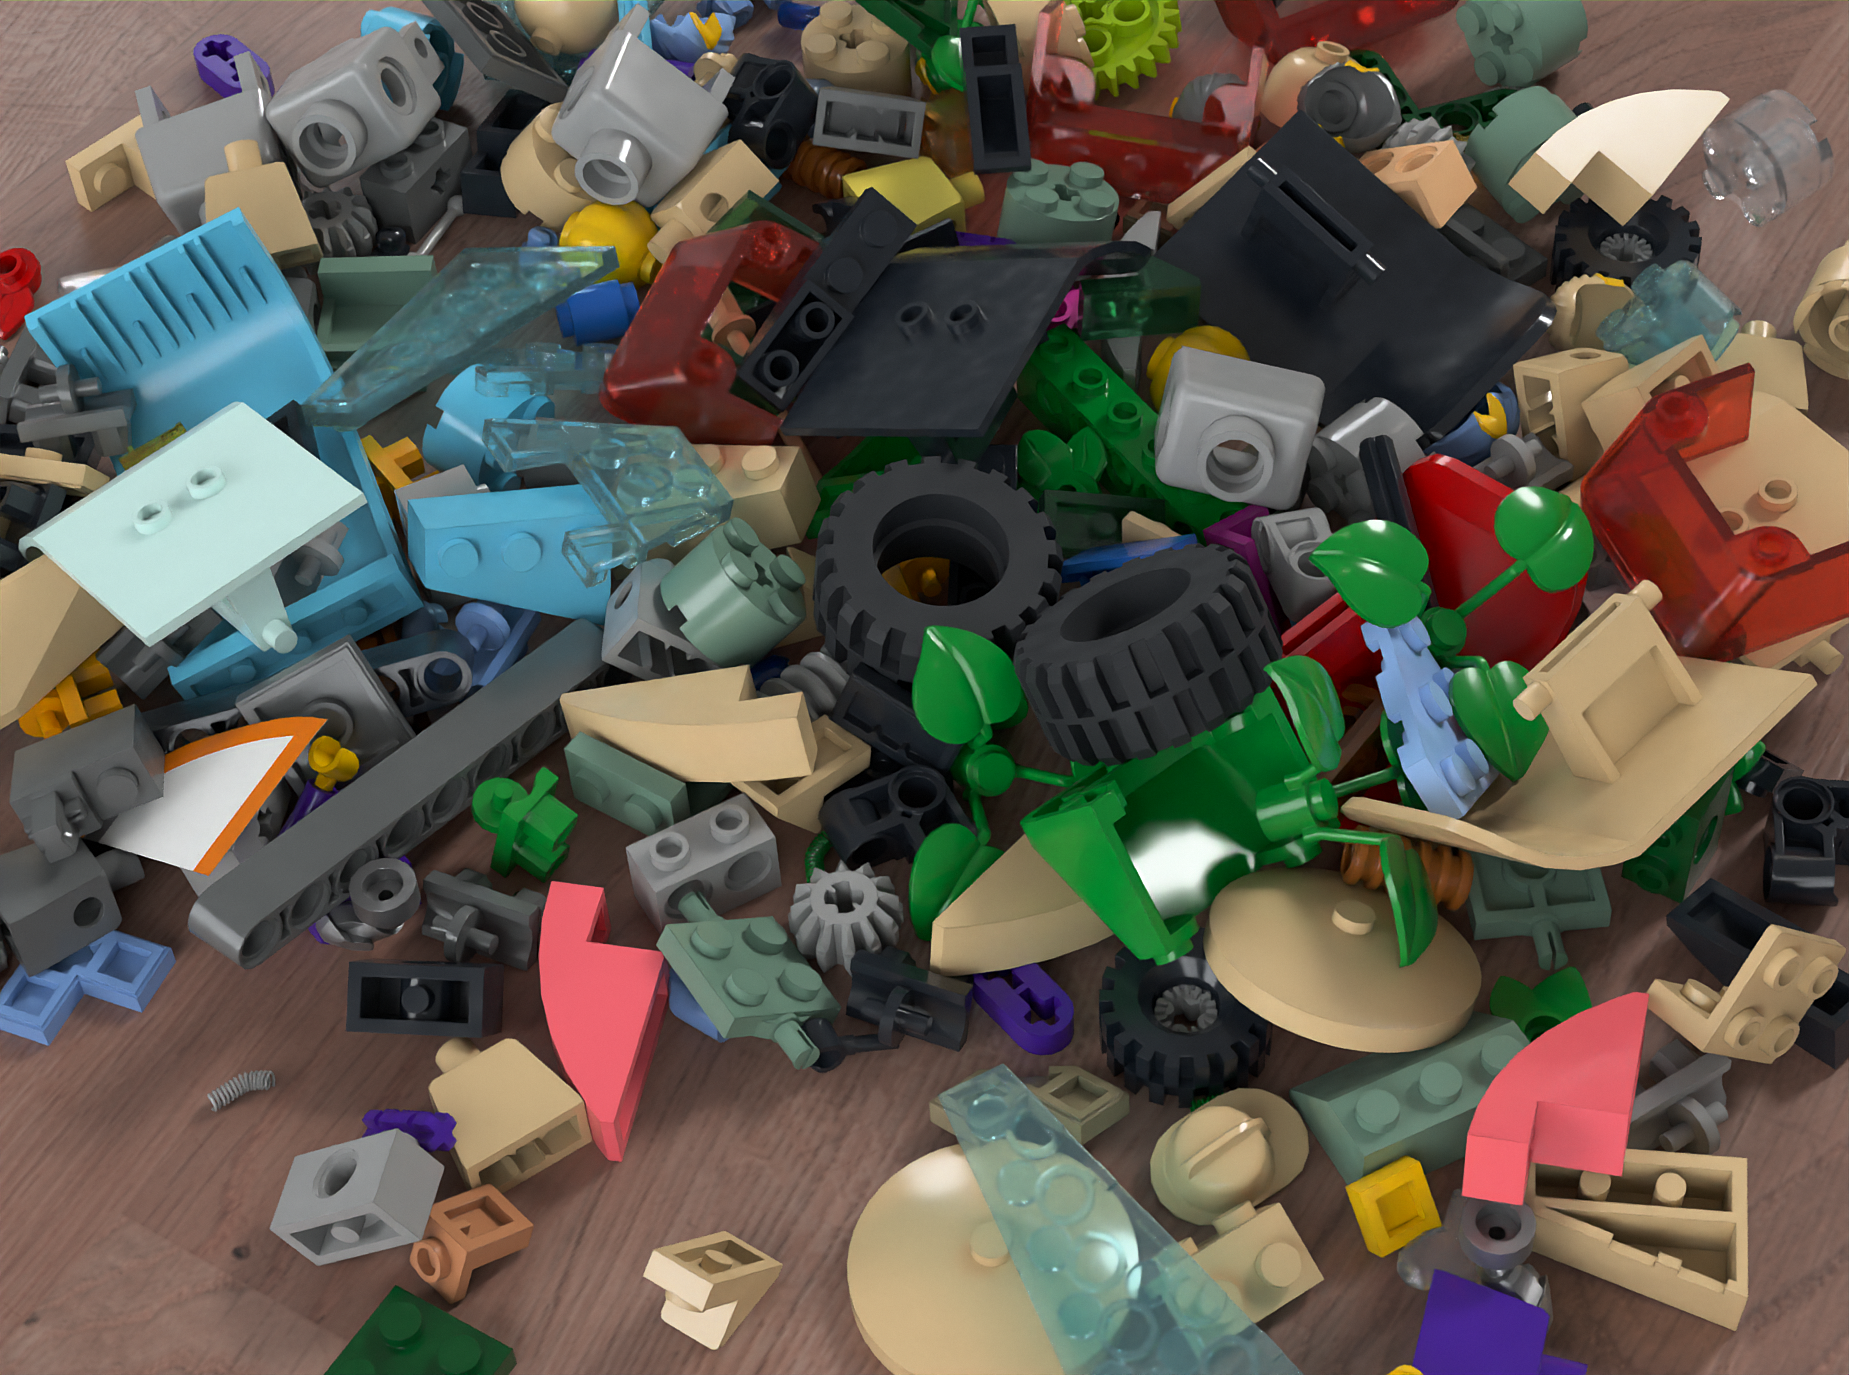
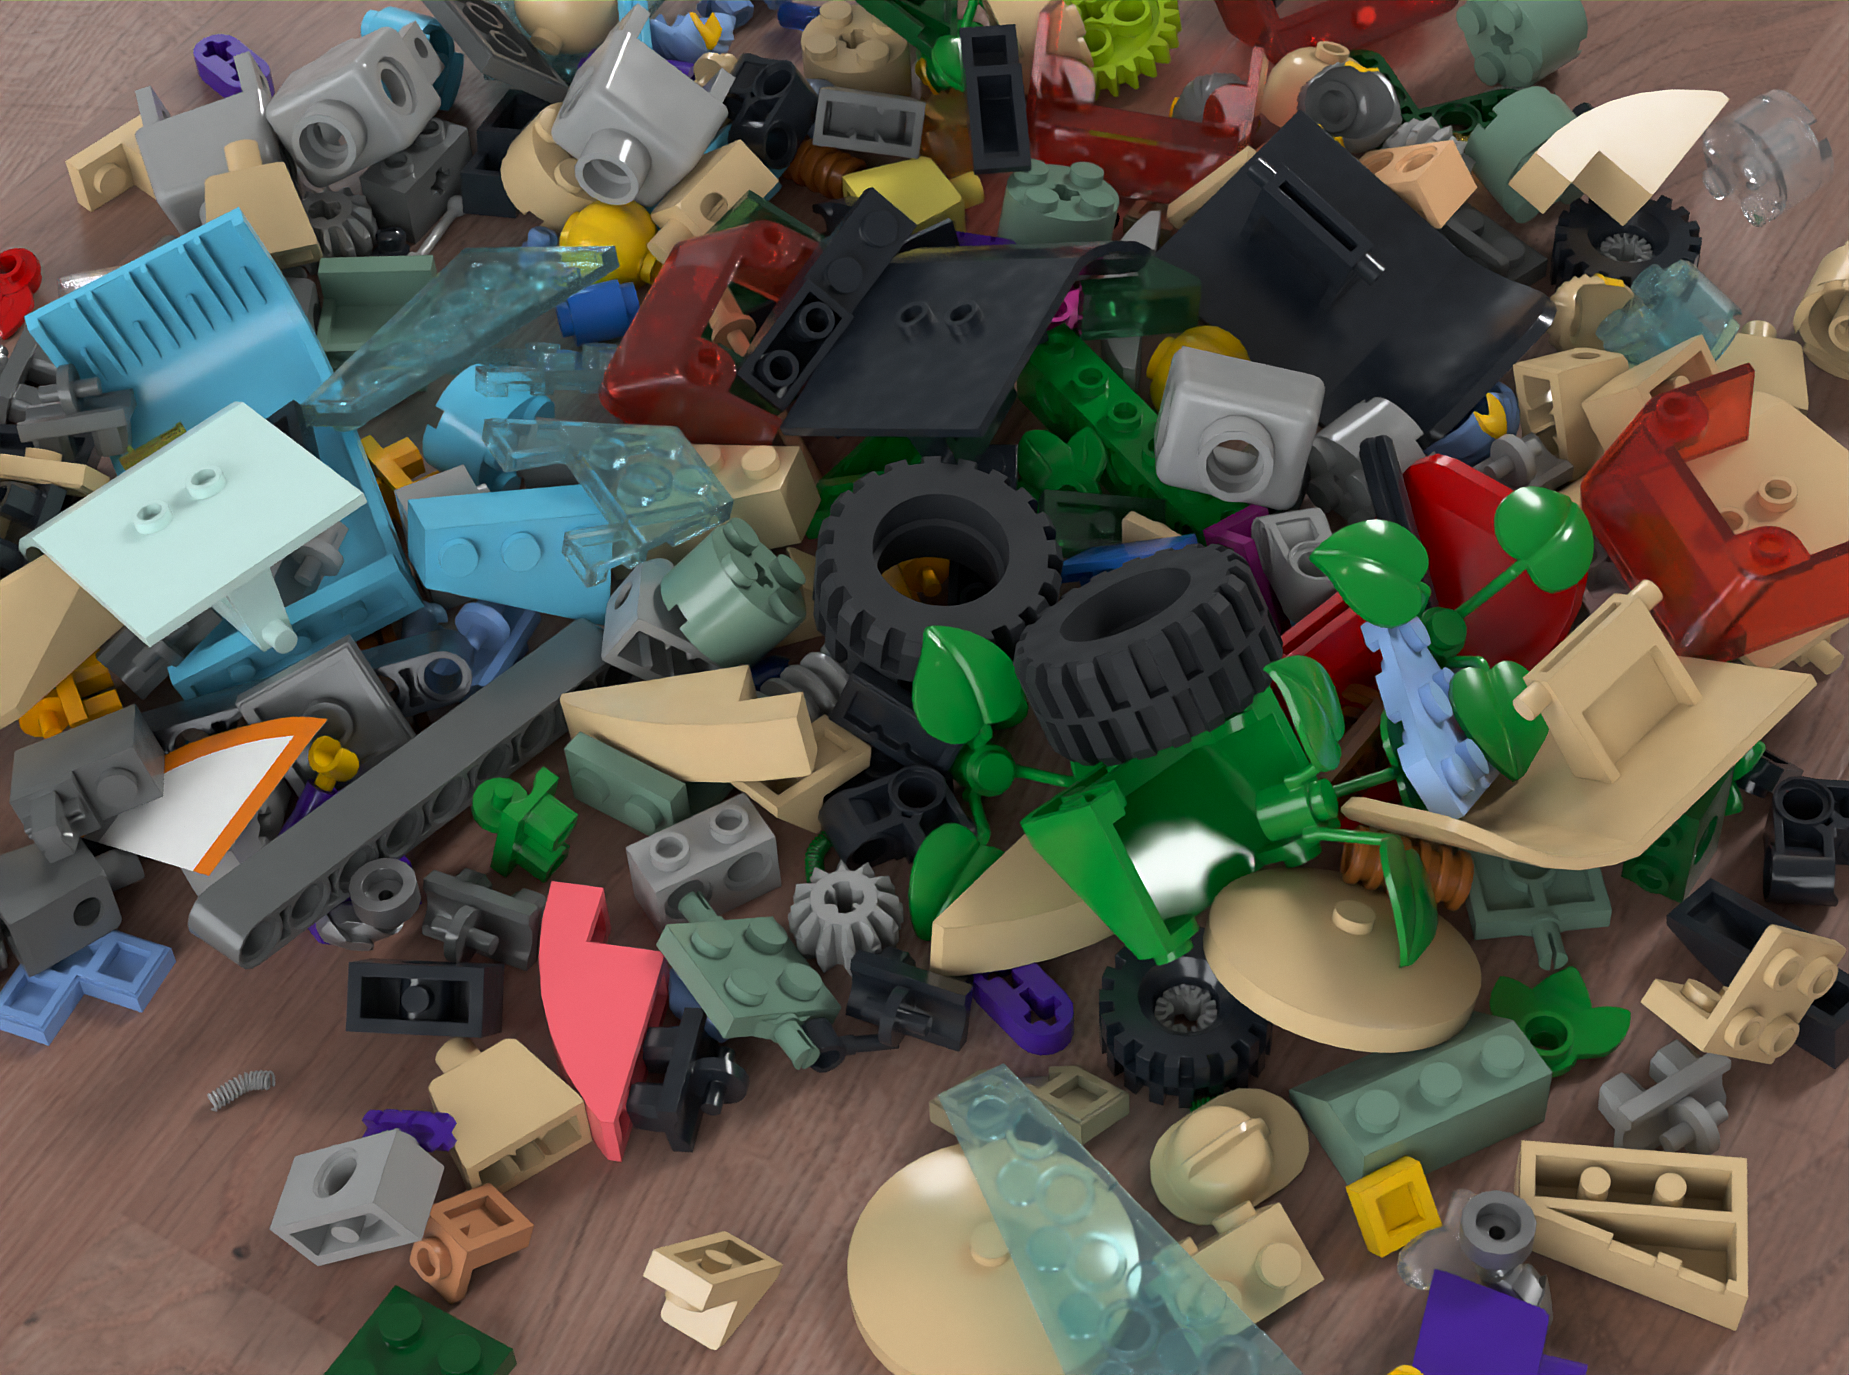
(696, 1080): none -> black hips
(1560, 1102): coral slope -> none

